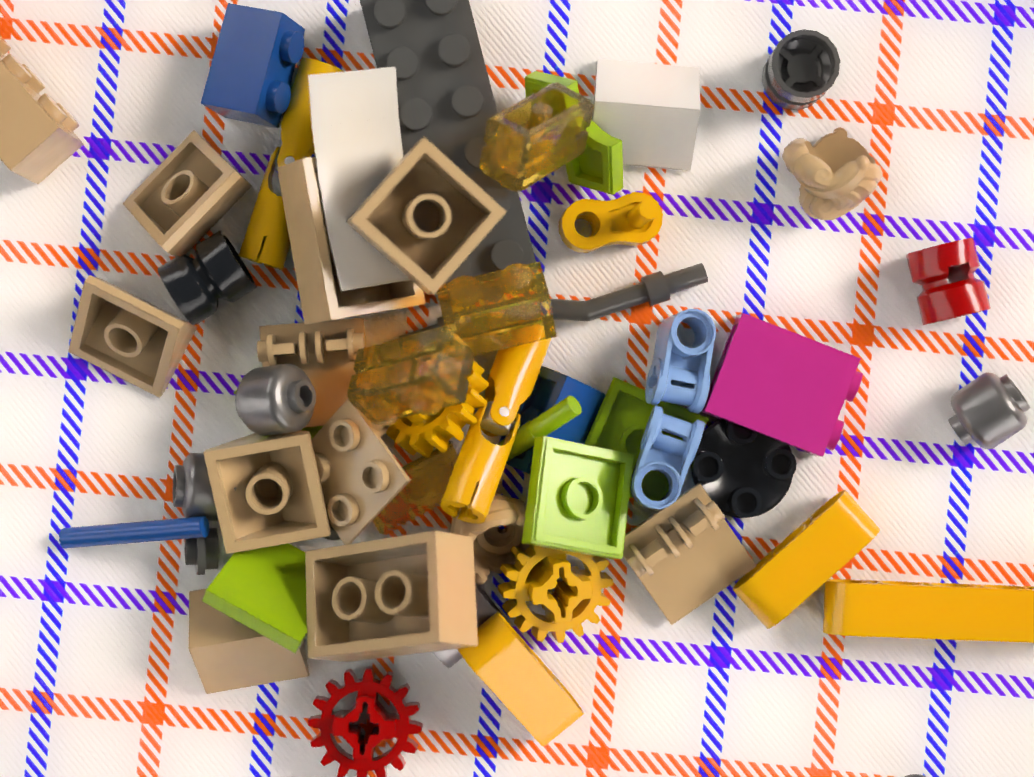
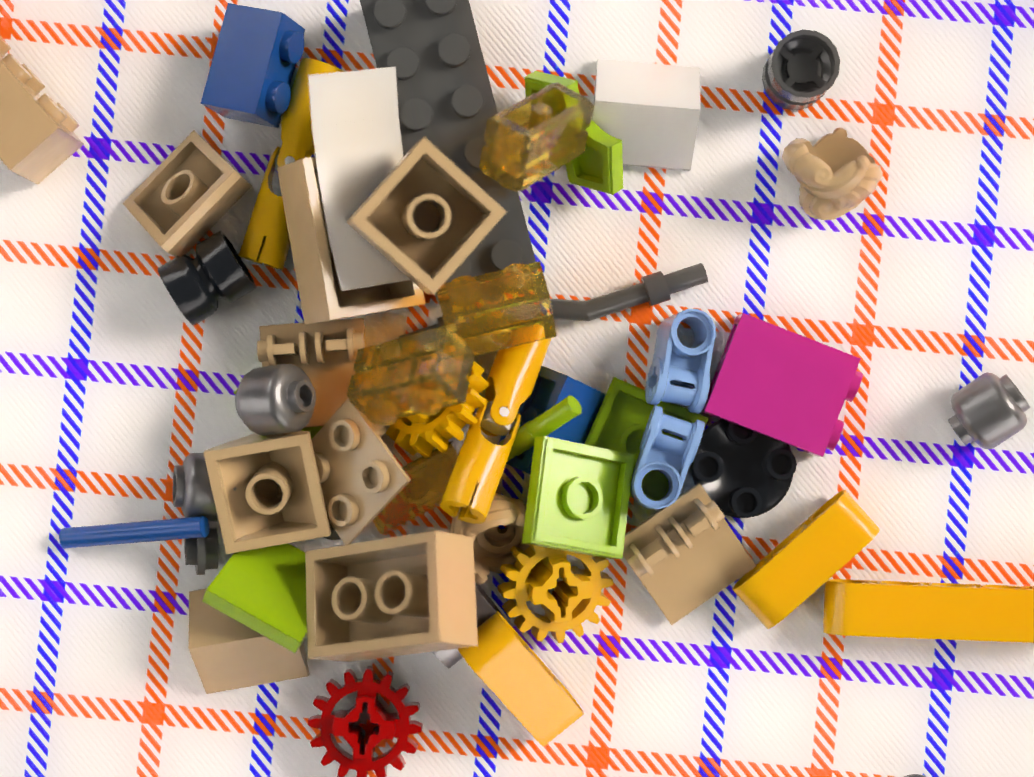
(128, 336): tan slope -> none
(623, 221): yellow piece -> none
(953, 262): red wheel -> none

